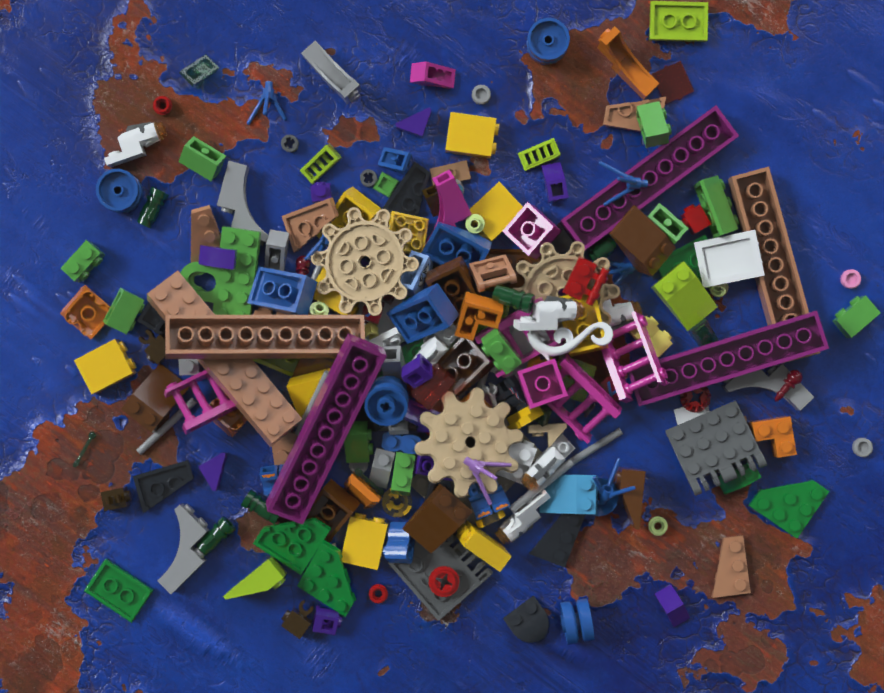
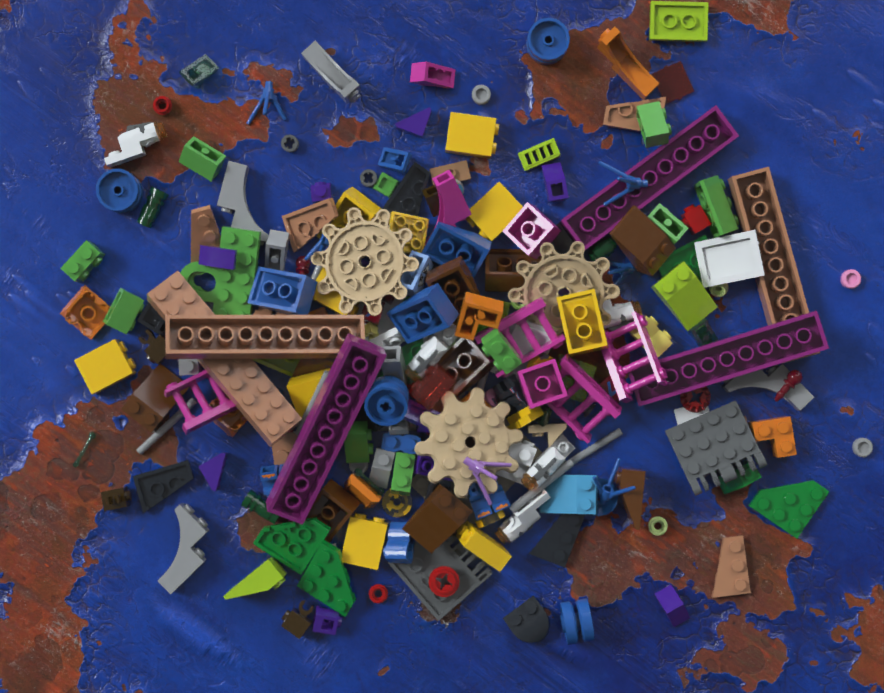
(118, 590): green tile -> none
(216, 535): dark green axle -> none
(318, 305): yellowish green plate -> none
(327, 148): lime slope -> none
(417, 371): dark purple brick -> none
(481, 223): yellowish green plate -> none
(491, 268): nougat plate -> none
(491, 392): white hand -> none
(513, 298): dark green axle -> none
(548, 313): white plate -> none
(571, 343): white plant -> none
(580, 277): red plate -> none
(856, 316): bright green brick -> none

